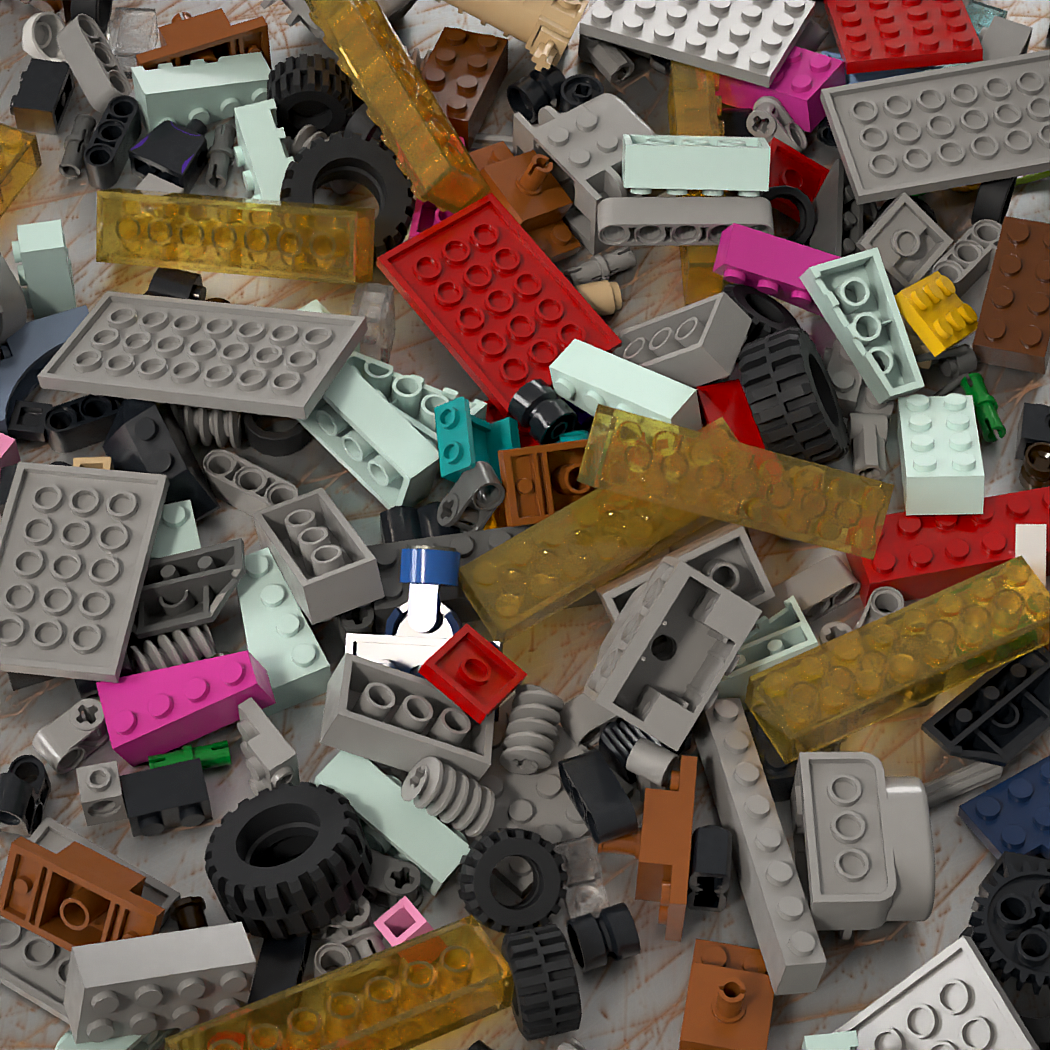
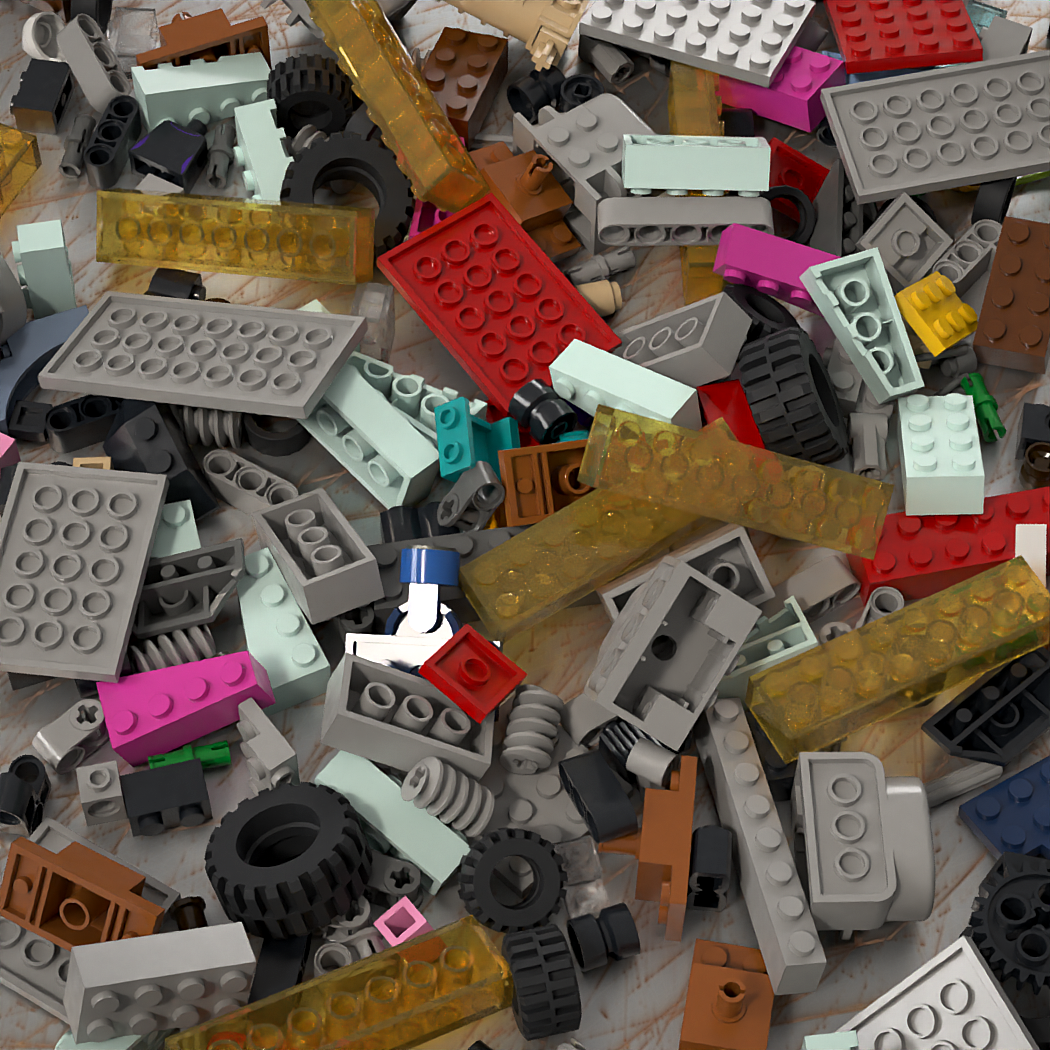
(775, 124): light grey piece -> none

